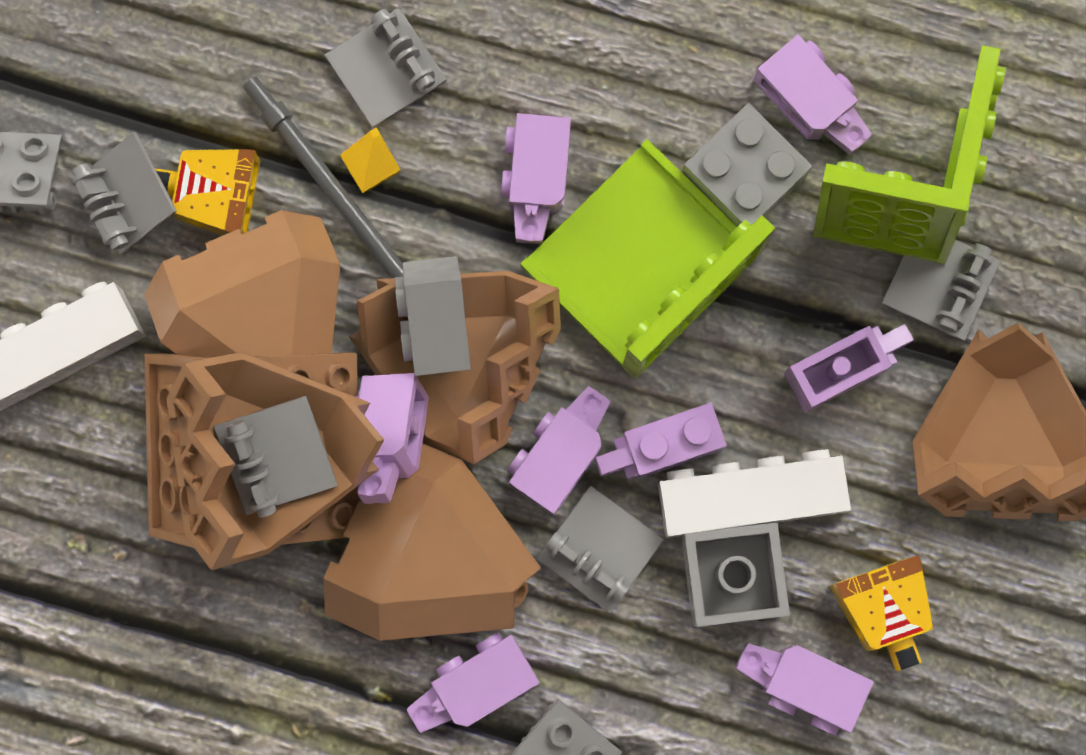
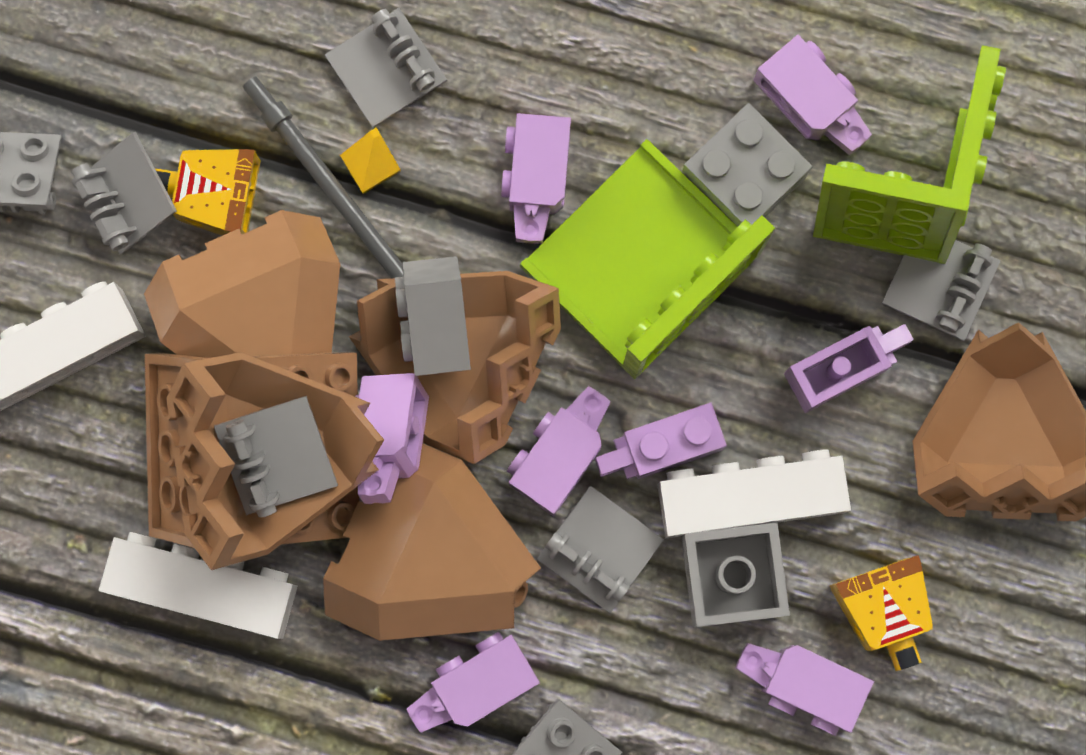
(190, 587): none -> white brick

